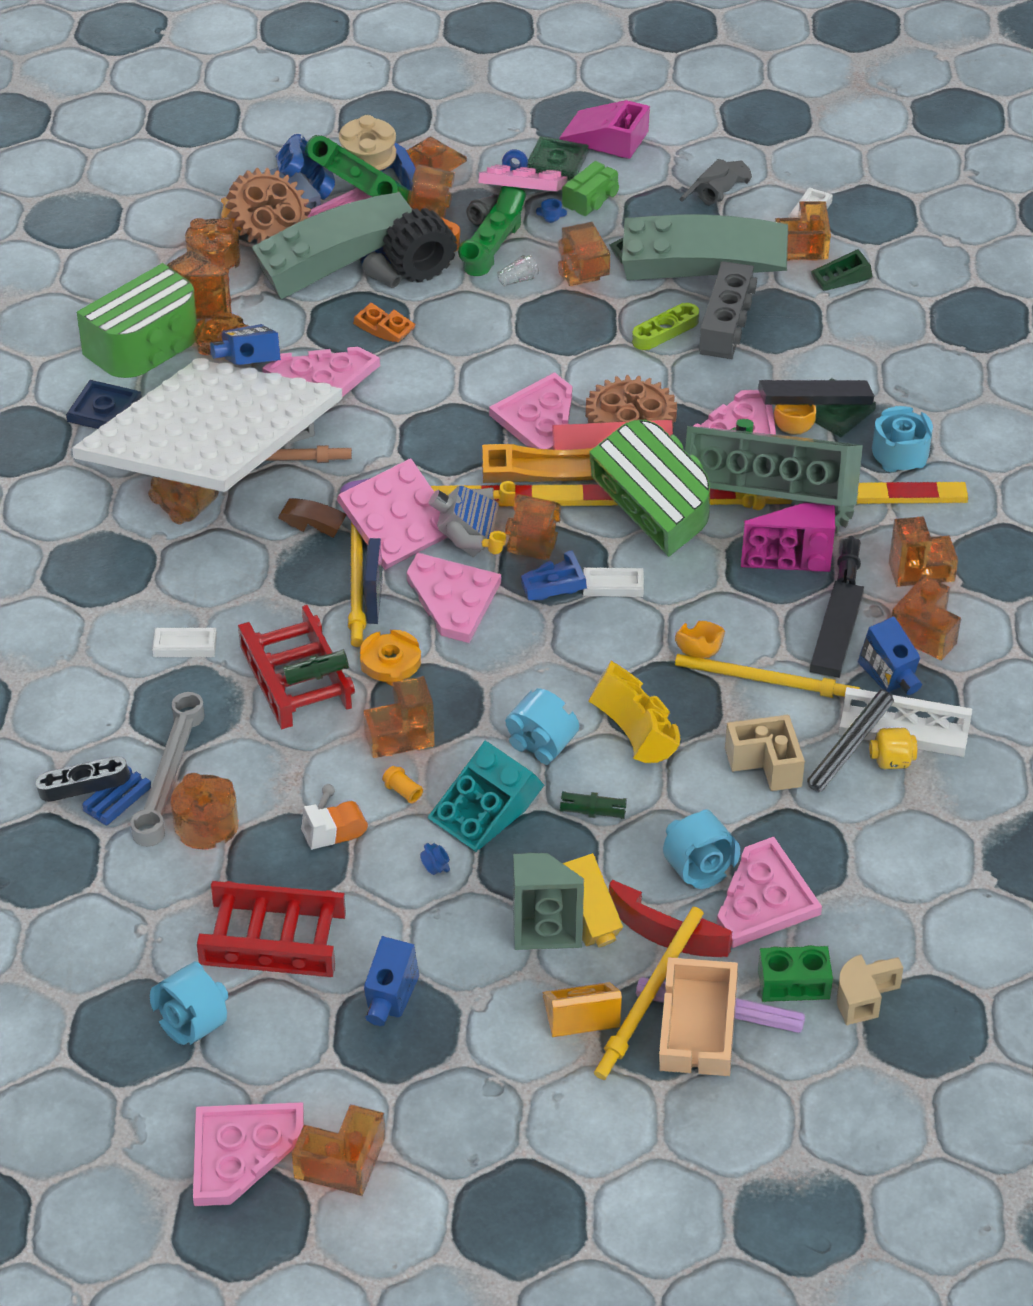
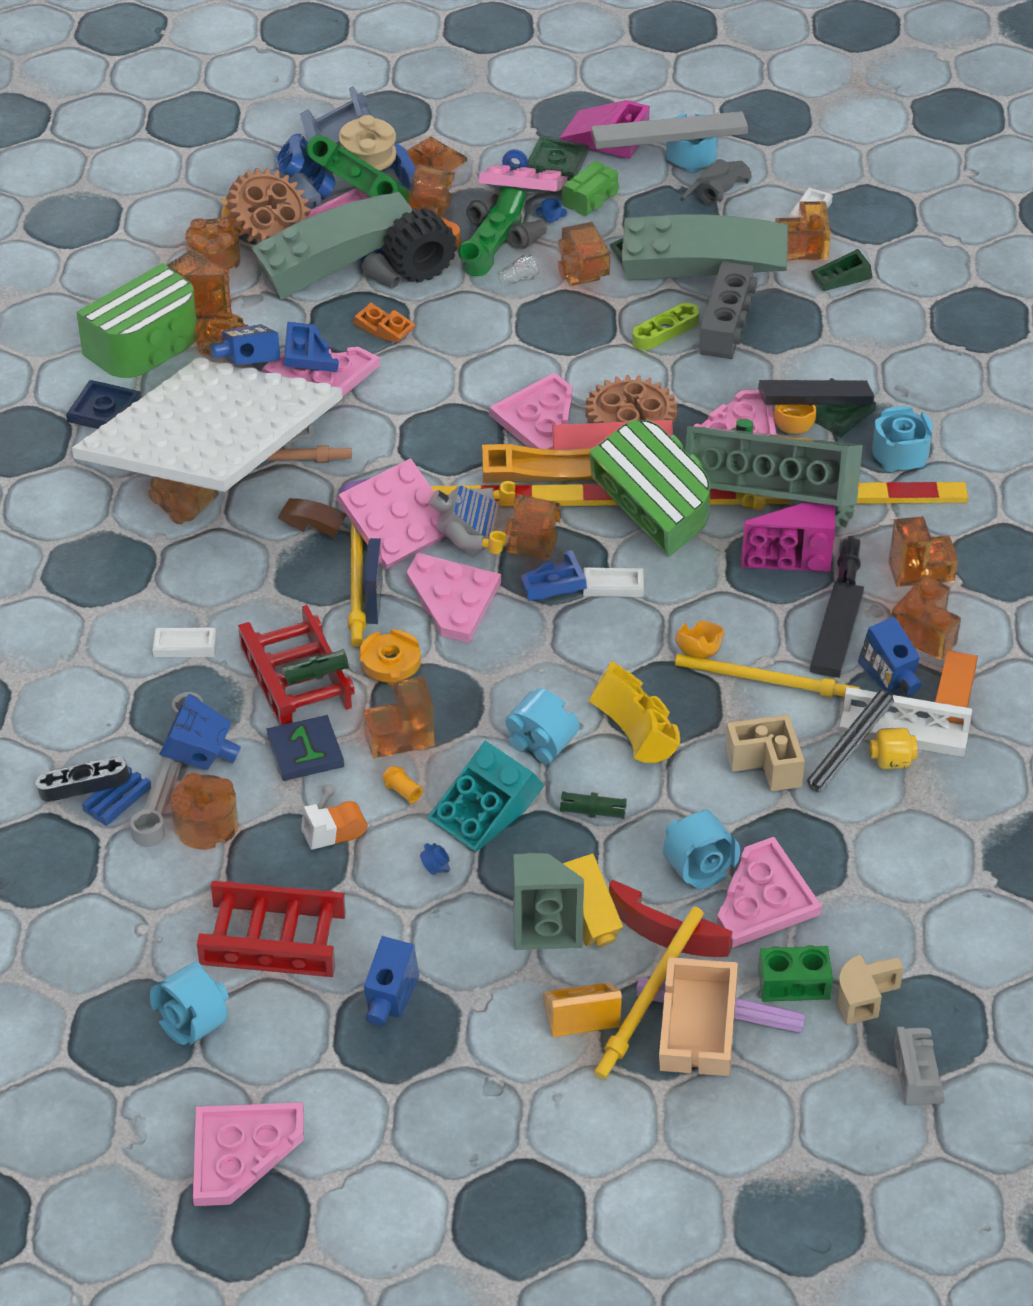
(199, 736): none -> blue torso
(305, 747): none -> dark blue tile
(307, 349): none -> blue wing
(332, 122): none -> sand blue panel
(341, 1158): clear orange brick -> none
(525, 233): none -> dark grey cone
(669, 130): none -> light grey tile
(692, 153): none -> medium azure brick
(917, 1067): none -> light grey hinge
(957, 681): none -> orange beam

